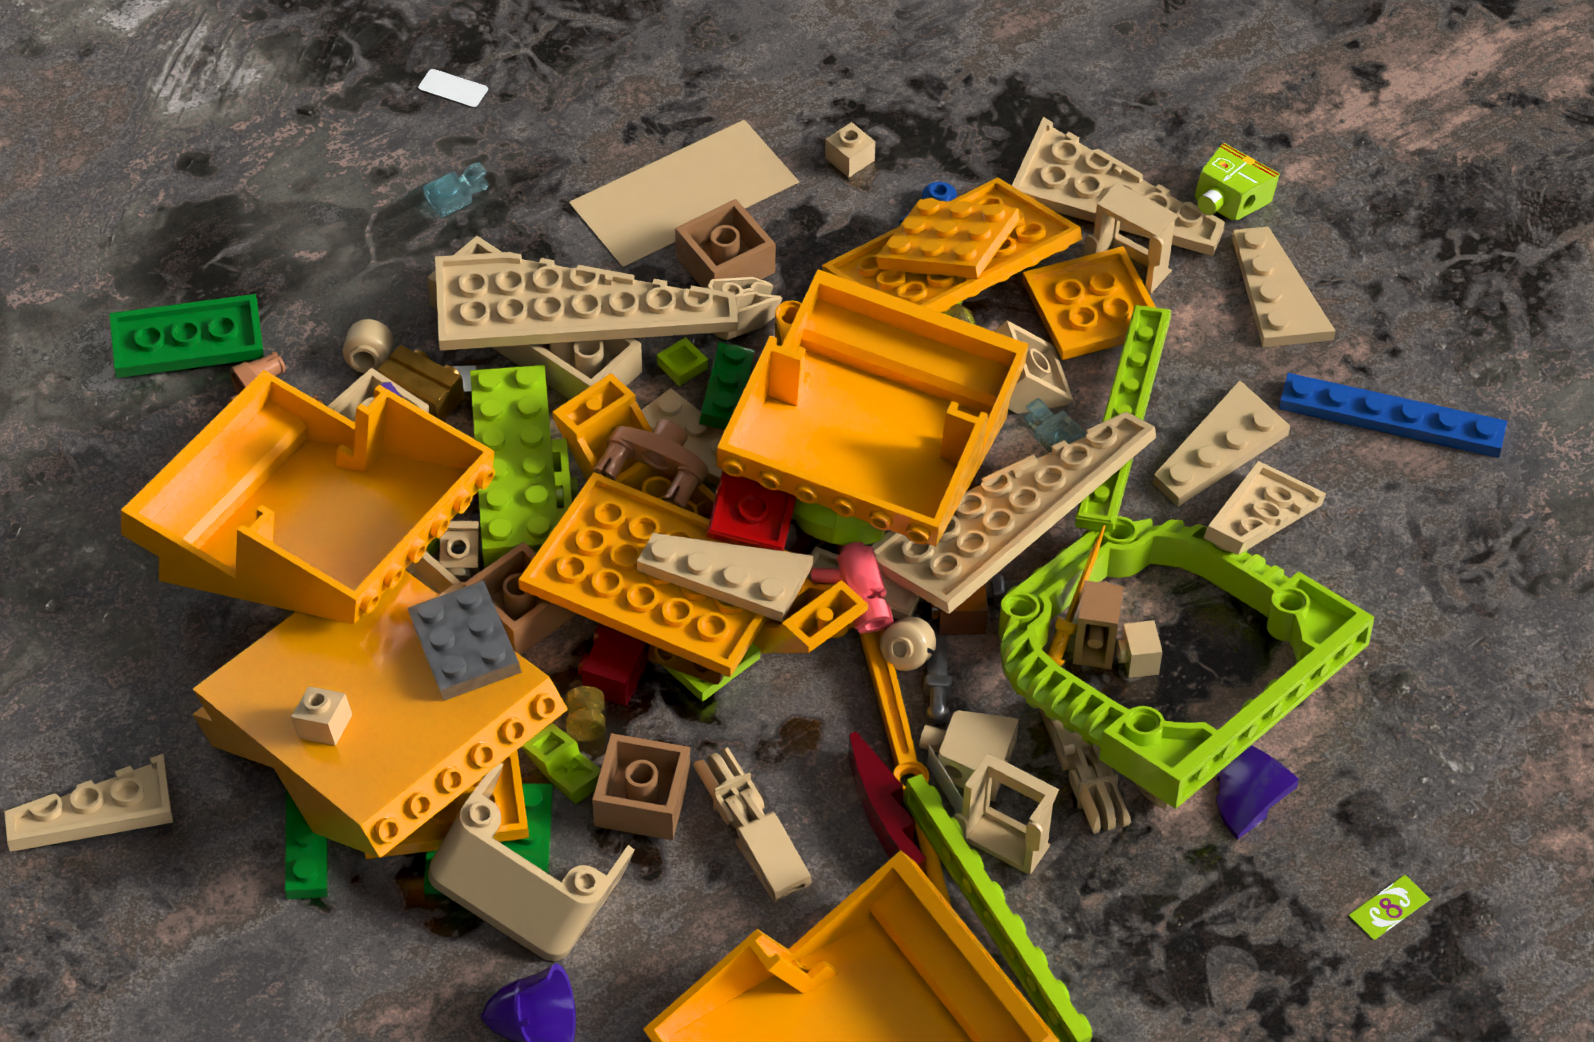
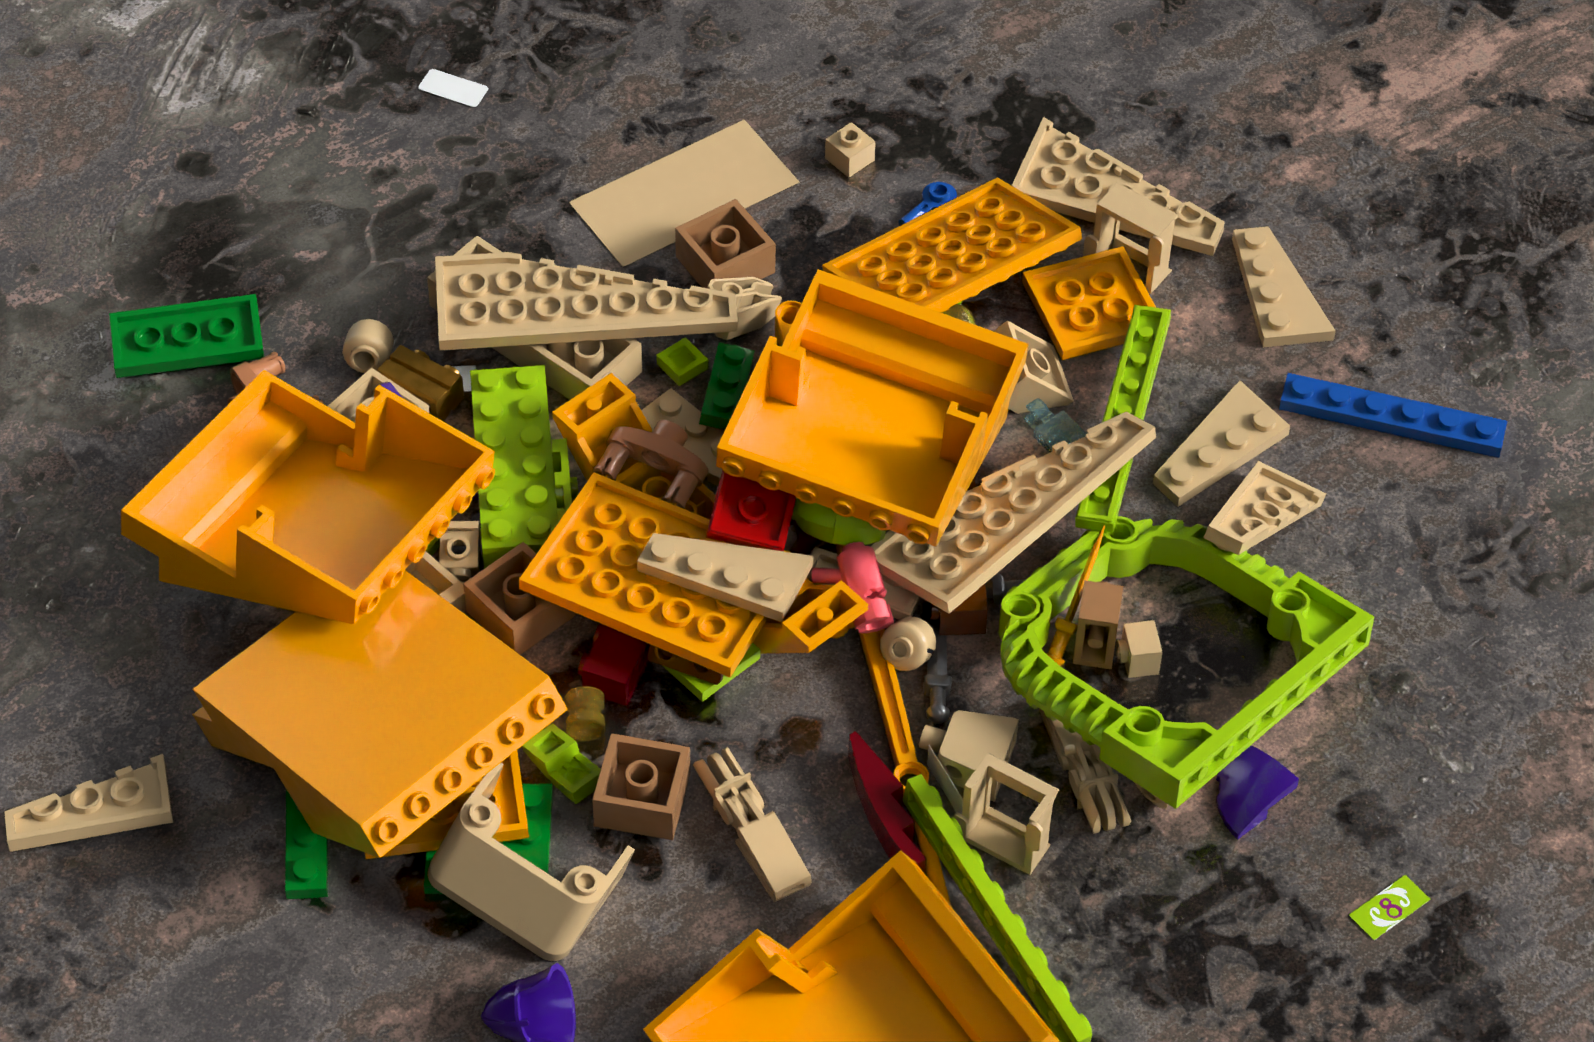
(321, 715): tan plate -> none
(454, 193): clear light blue plate -> none
(464, 640): flat silver plate -> none
(948, 238): light orange plate -> none
(1234, 184): lime torso -> none

